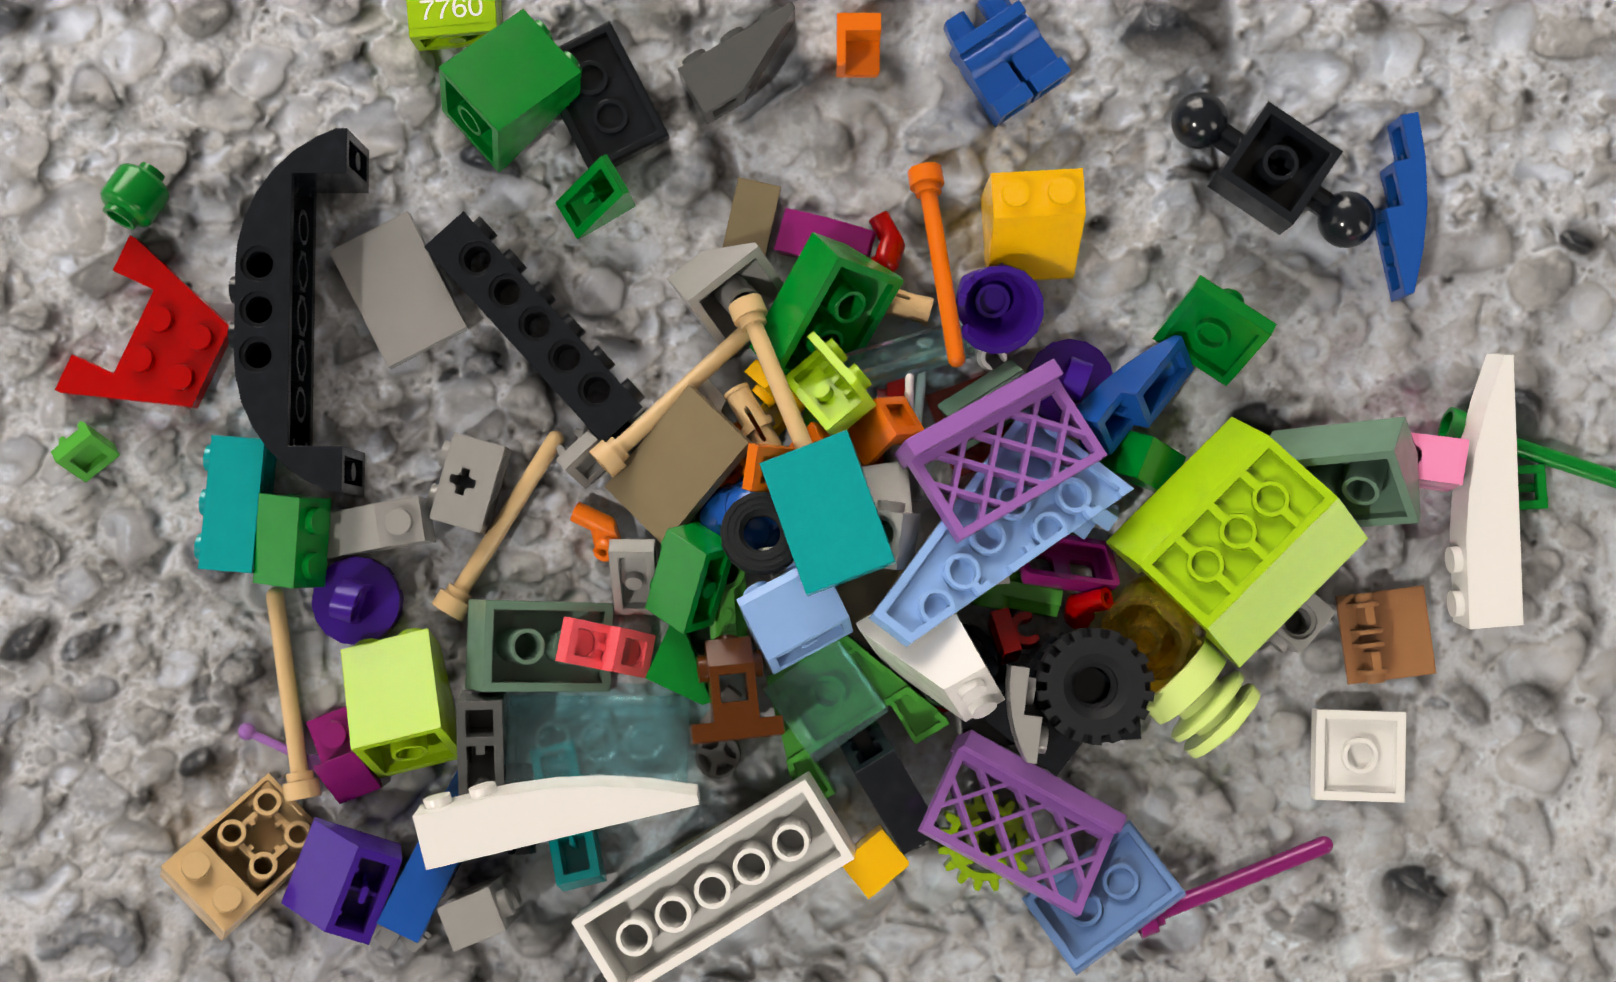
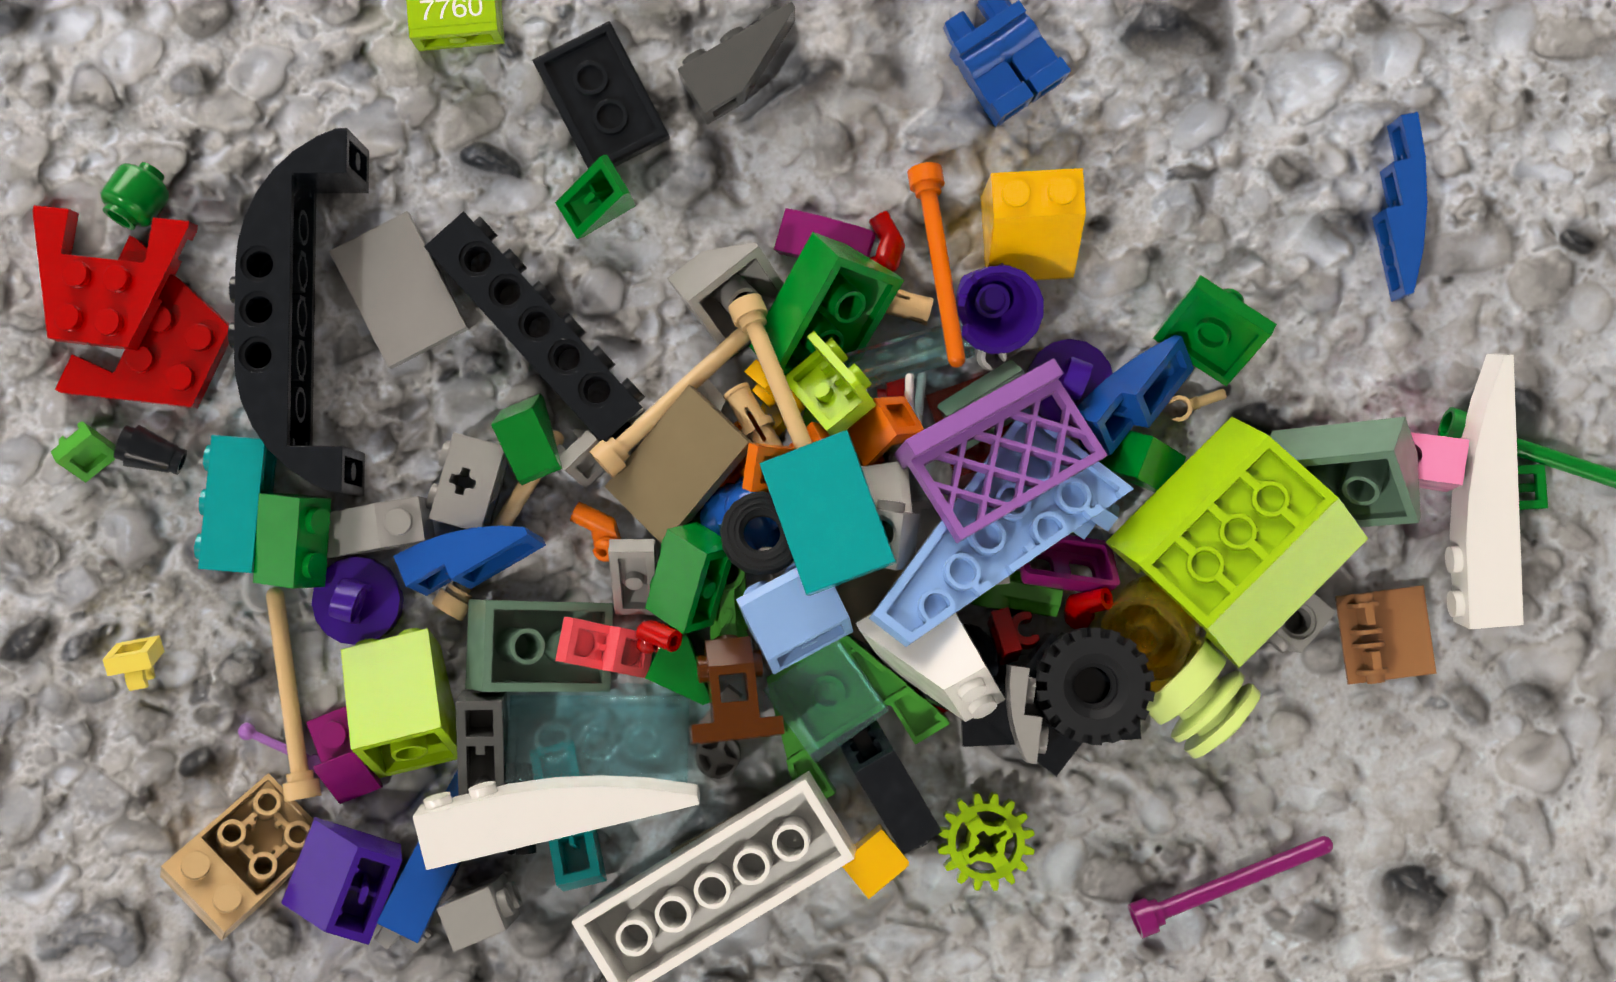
(103, 298): none -> red wing
(135, 660): none -> light yellow tile
(148, 451): none -> black cone
(465, 556): none -> blue slope
(508, 87): green slope -> none
(528, 439): none -> green slope
(655, 634): none -> red arm
(752, 214): dark tan tile -> none
(858, 45): orange panel -> none
(1038, 787): medium lavender fence -> none
(1125, 897): medium blue tile -> none
(1197, 402): none -> tan hand
(1302, 165): black brick -> none
(1358, 755): white plate -> none

